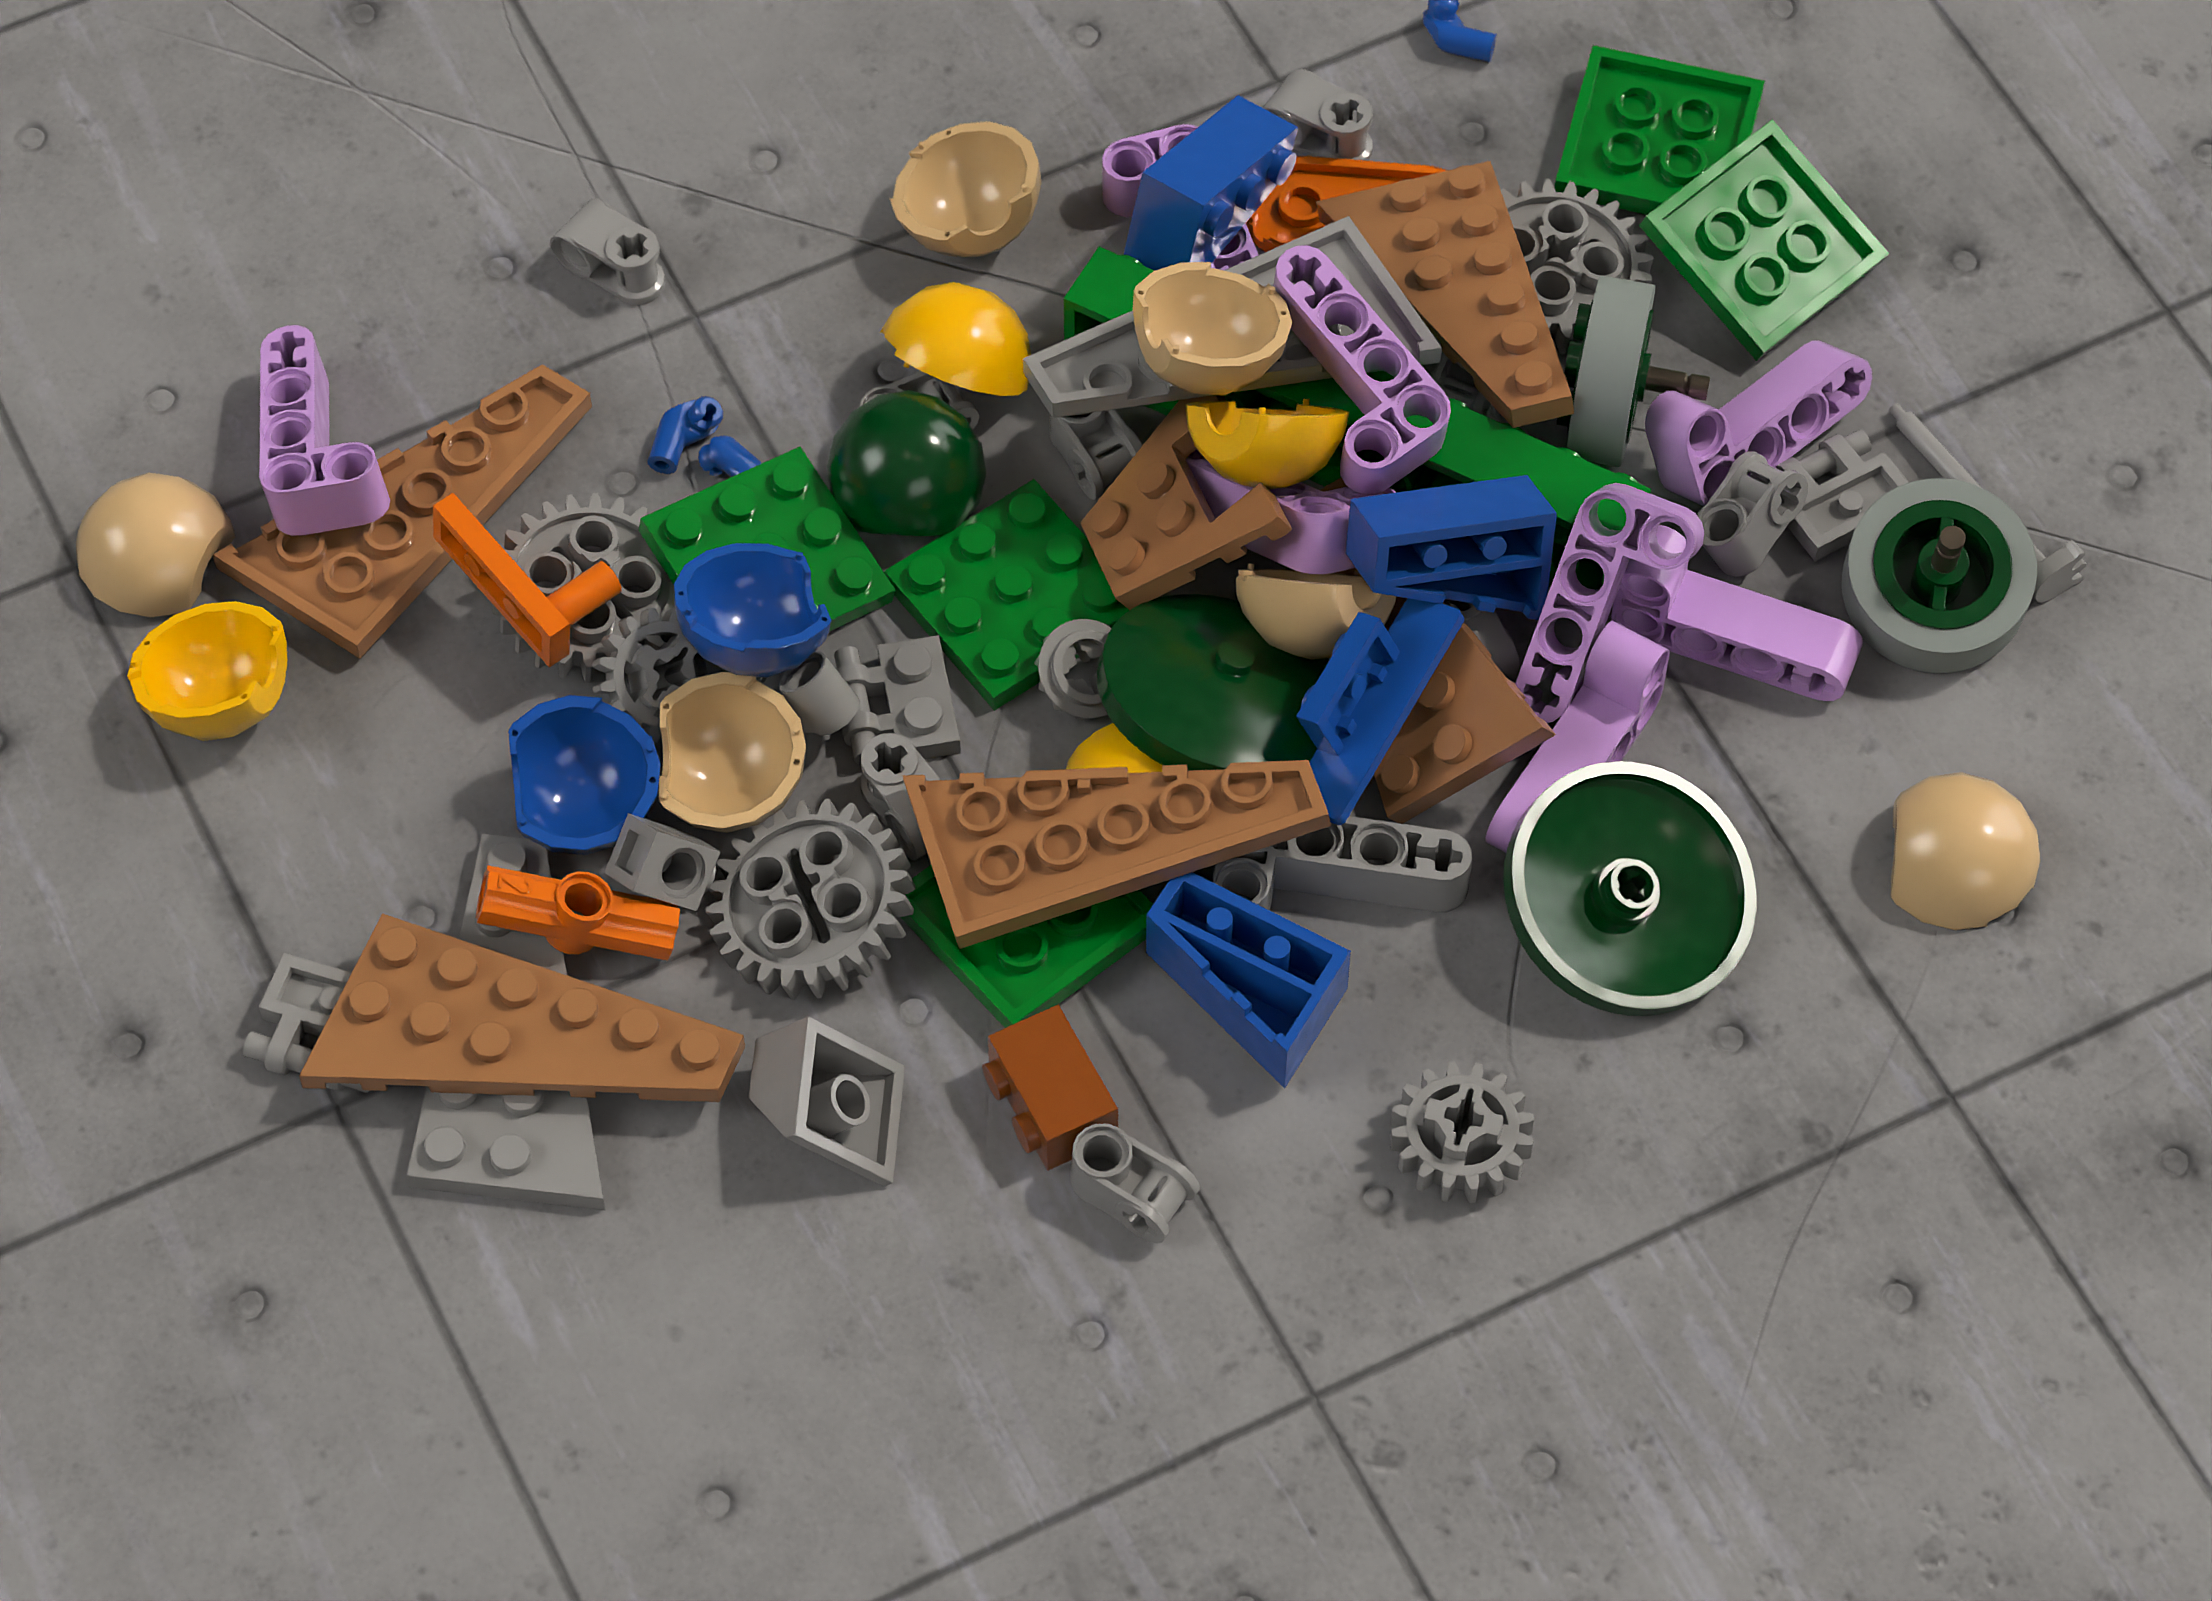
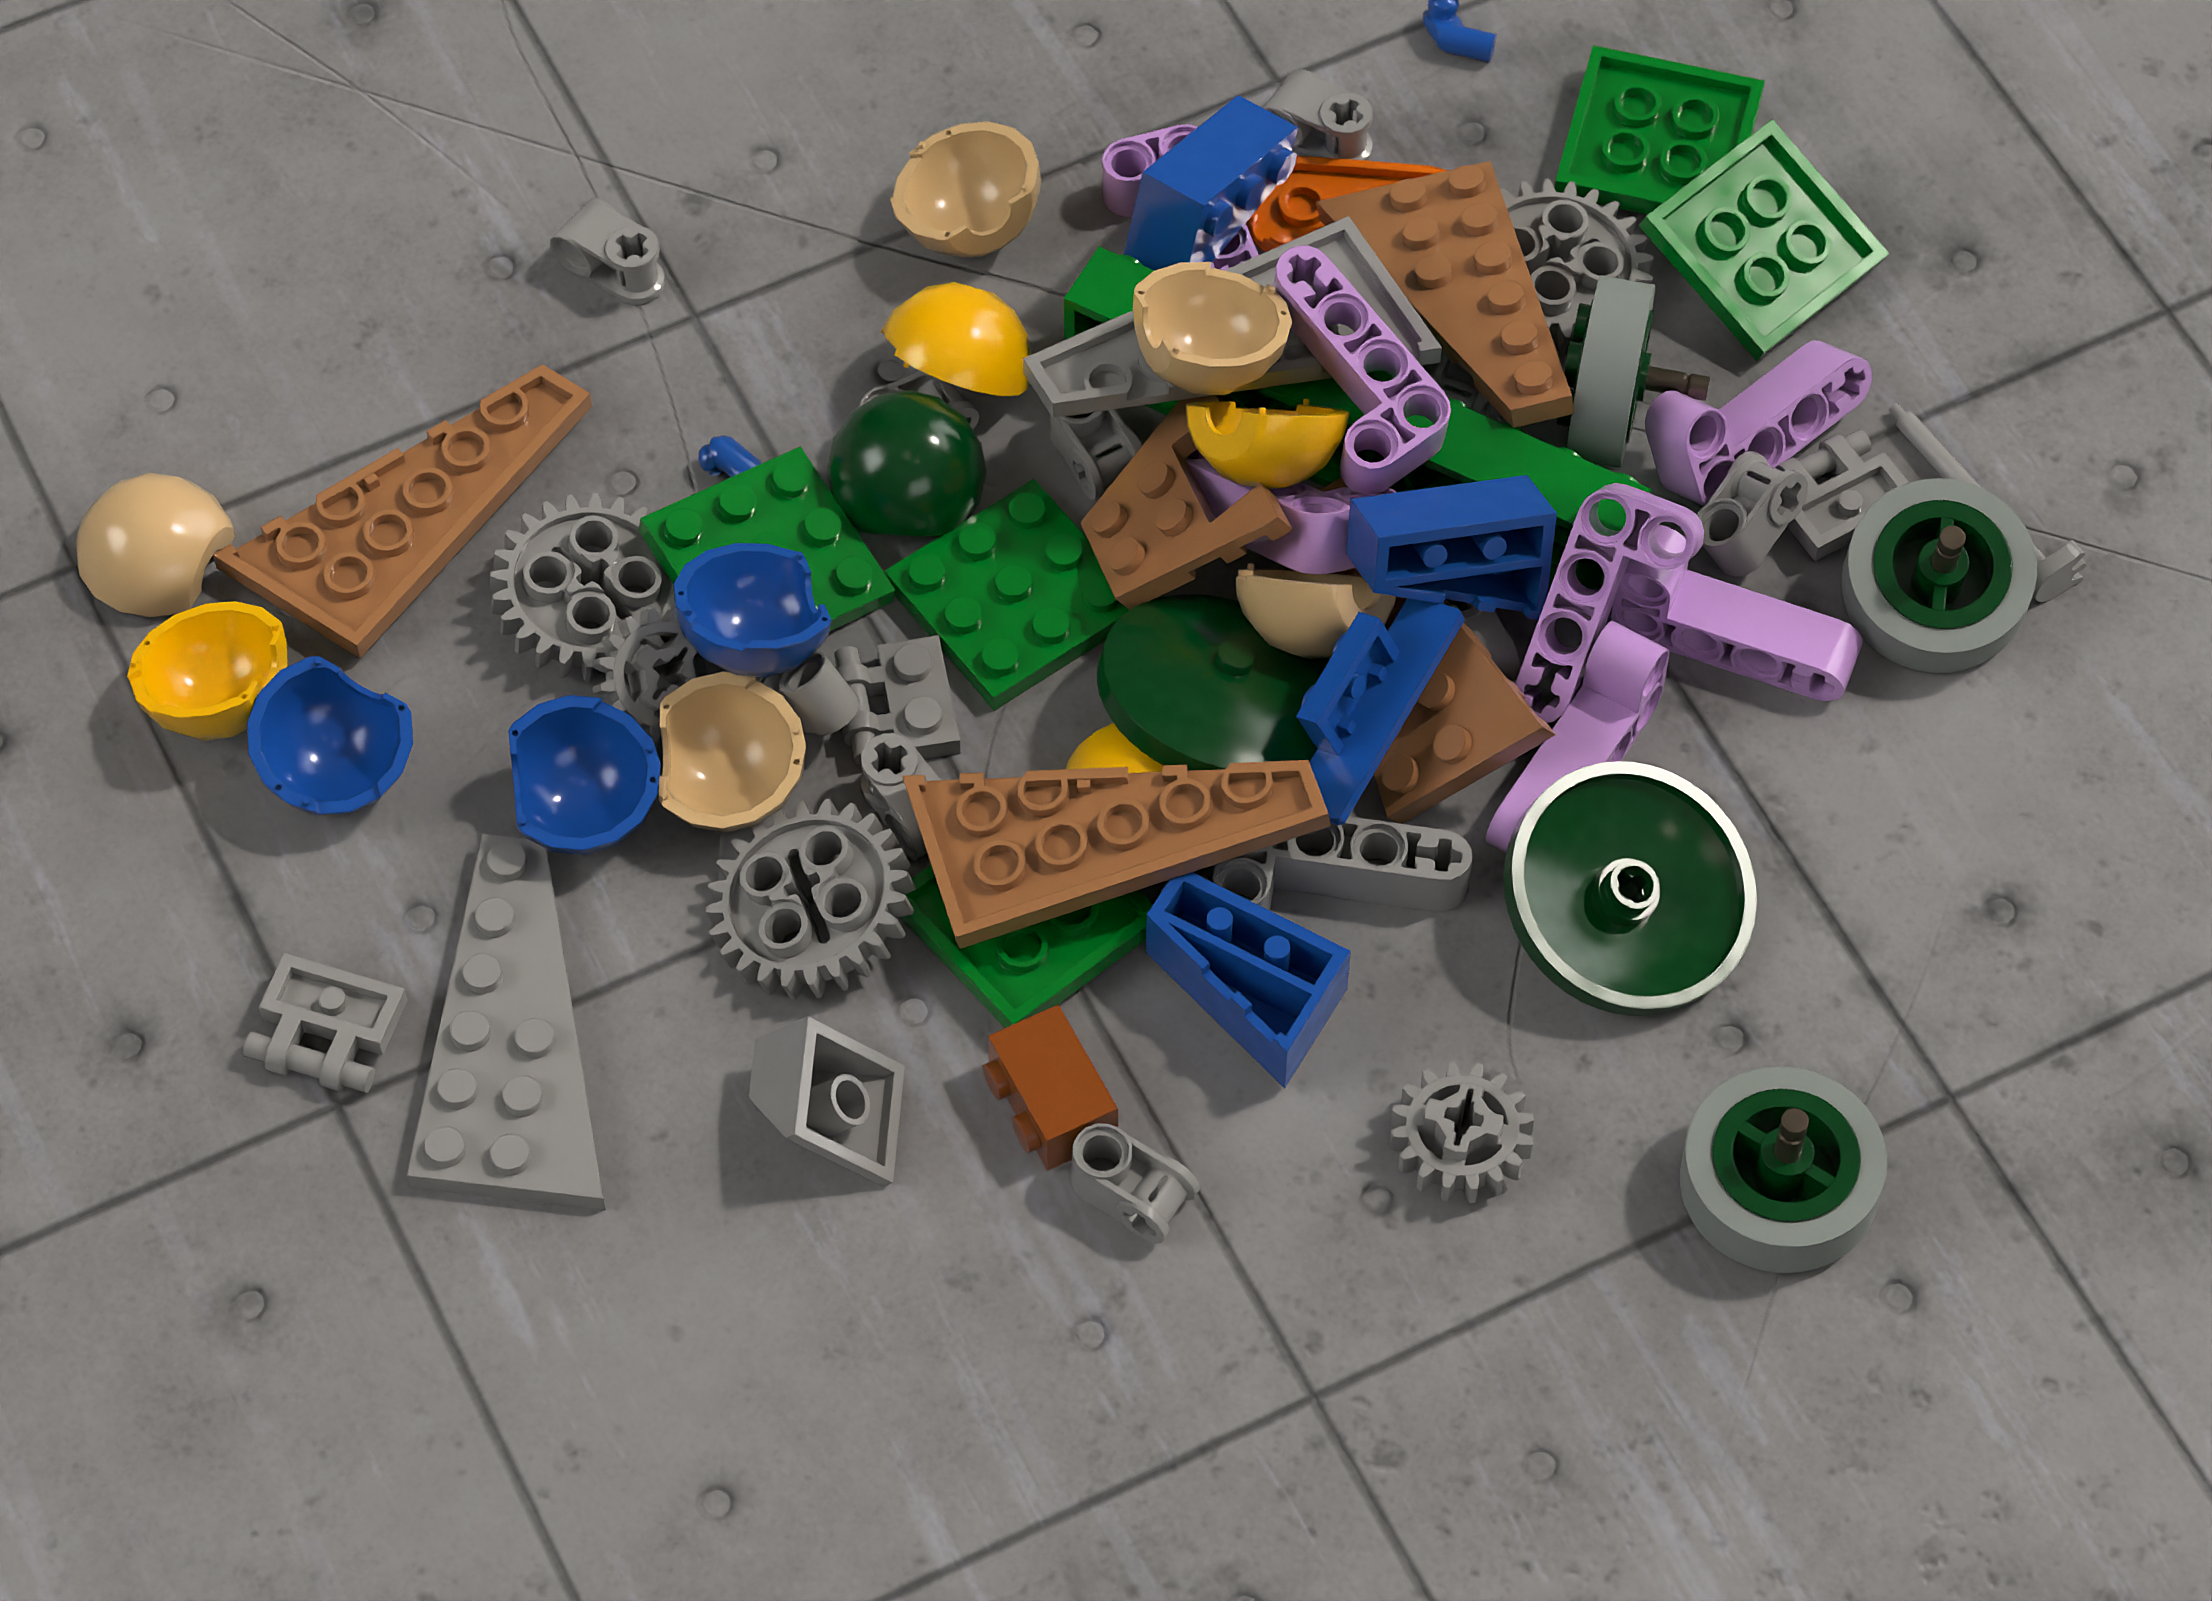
(303, 477): lavender beam -> none
(327, 739): none -> blue cylinder
(492, 1024): medium nougat wing -> none
(537, 618): orange piece -> none
(609, 920): orange piece -> none
(643, 852): light grey brick -> none
(683, 427): blue arm -> none
(1057, 656): light grey gear -> none
(1783, 1169): none -> wheel
(1961, 851): tan cylinder -> none

